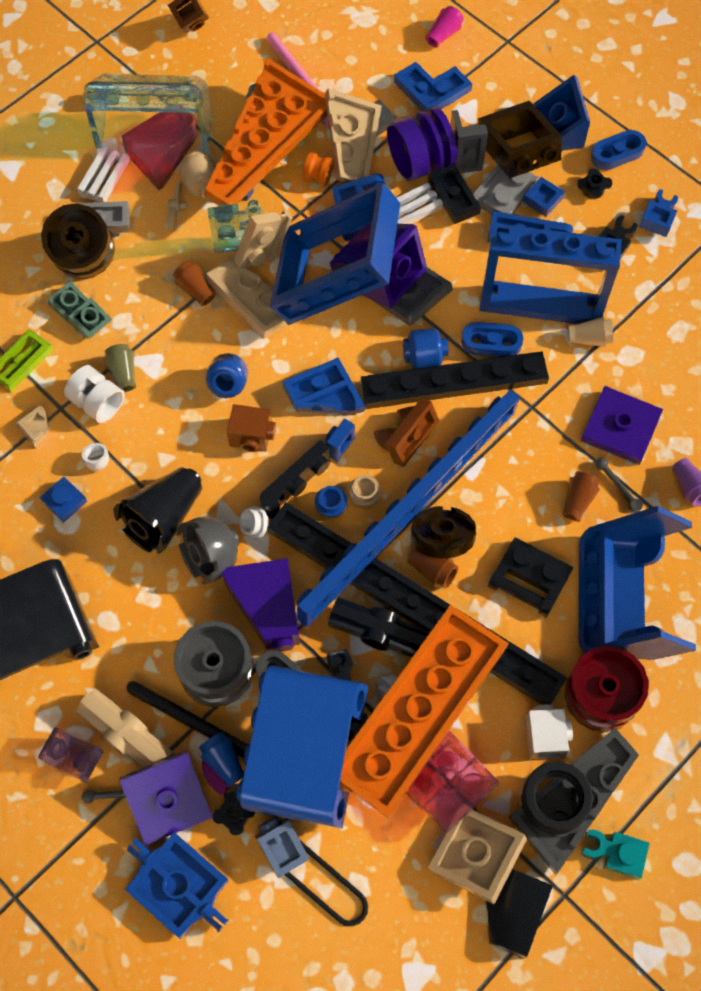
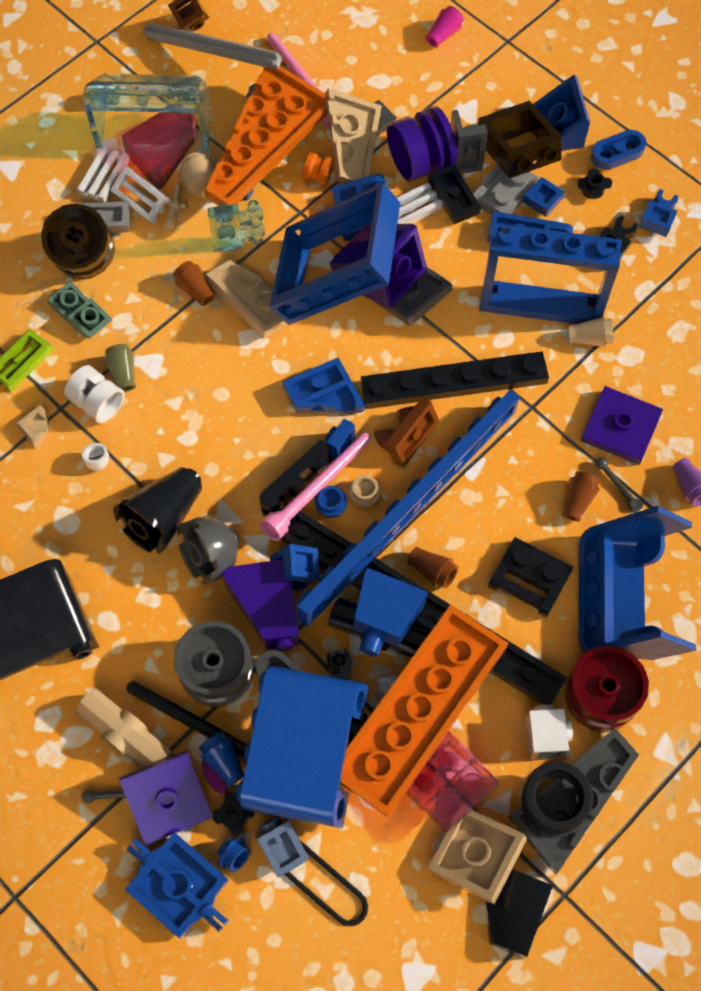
(63, 499): blue plate -> none
(70, 755): bracket -> none
(157, 207): none -> white tile
(213, 45): none -> light grey axle
(227, 375): blue head -> none
(233, 854): none -> blue plate
(250, 428): dark orange brick -> none
(254, 522): white plate -> none
(262, 238): tan plate -> none
(276, 523): none -> bright pink piece
(300, 565): none -> blue panel
(386, 611): none -> blue torso
(424, 348): blue head -> none
(431, 92): blue plate -> none
(443, 532): dark brown tile -> none
(491, 339): blue plate -> none
(622, 854): teal plate -> none

